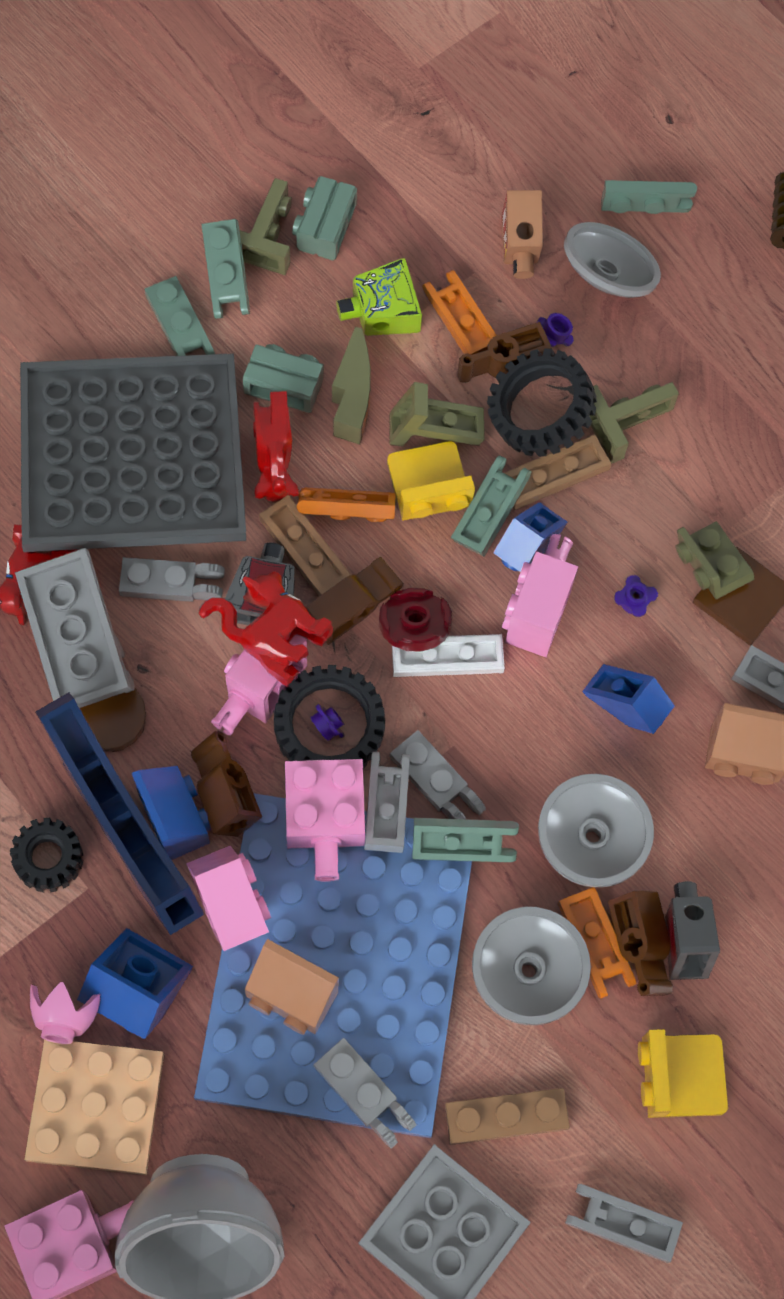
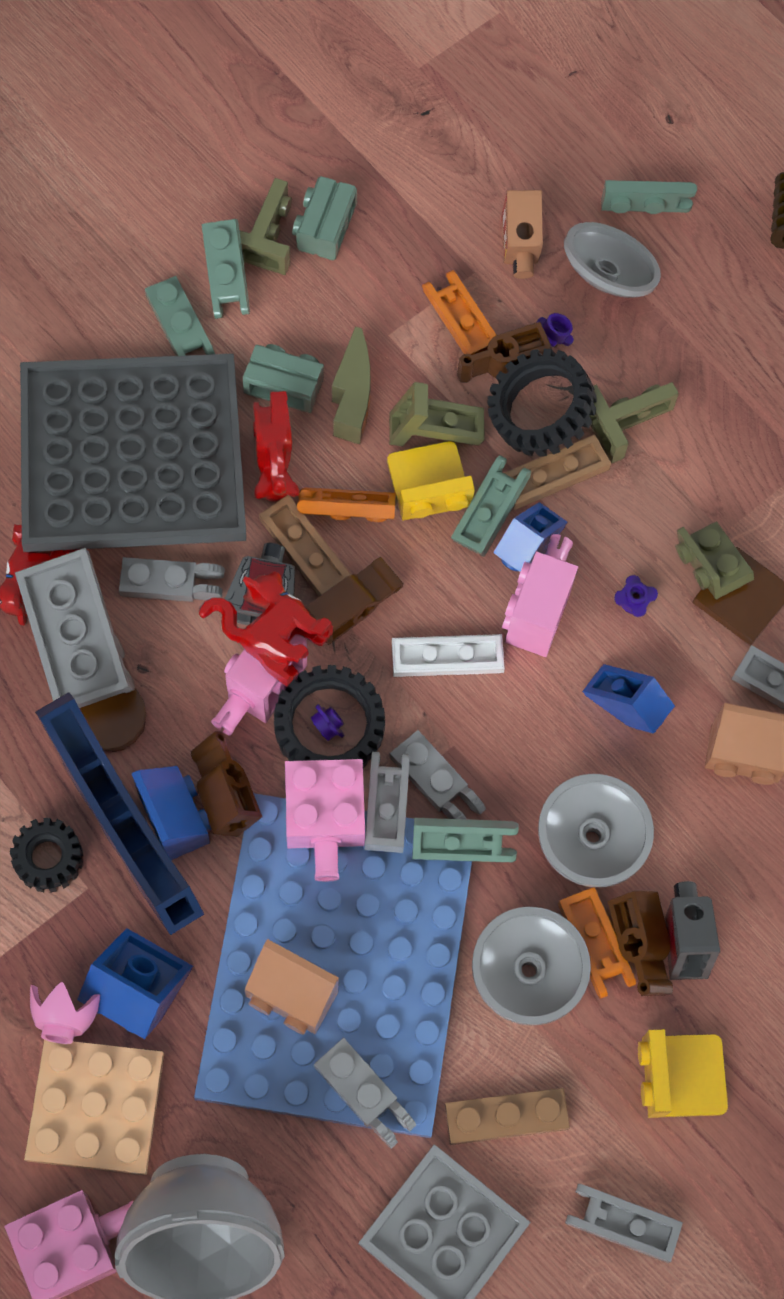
(228, 898): bright pink brick -> none
(383, 301): lime torso -> none
(415, 619): dark red plate -> none

